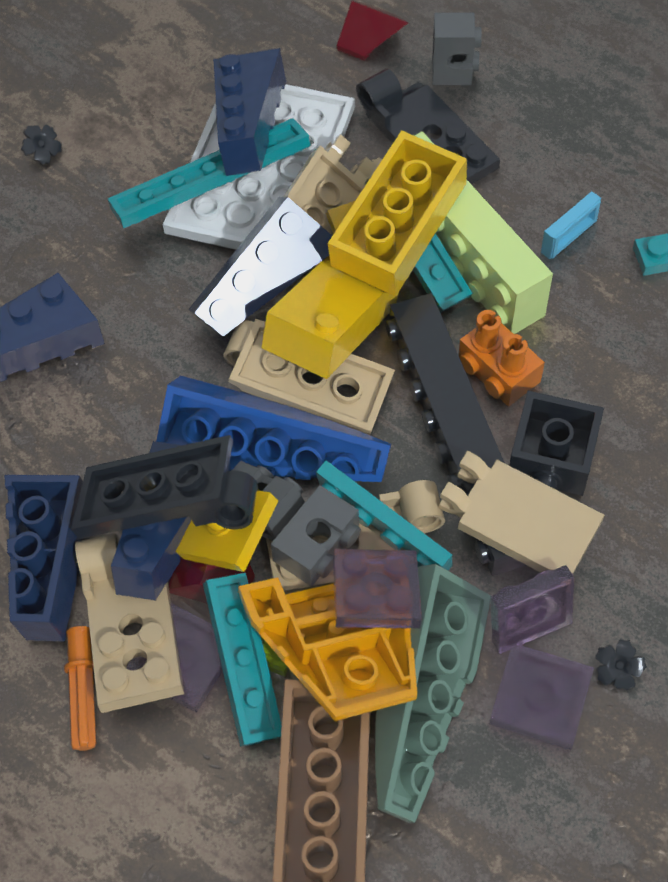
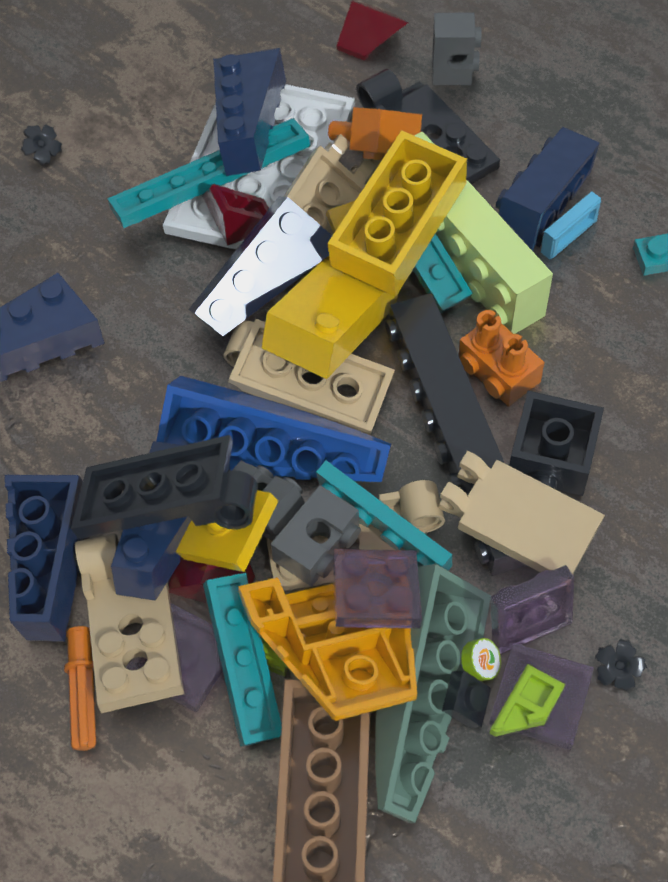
(234, 212): none -> dark red slope
(374, 130): none -> orange brick
(466, 699): none -> black plate
(481, 659): none -> tile
(528, 702): none -> lime tile
(546, 185): none -> dark blue wedge

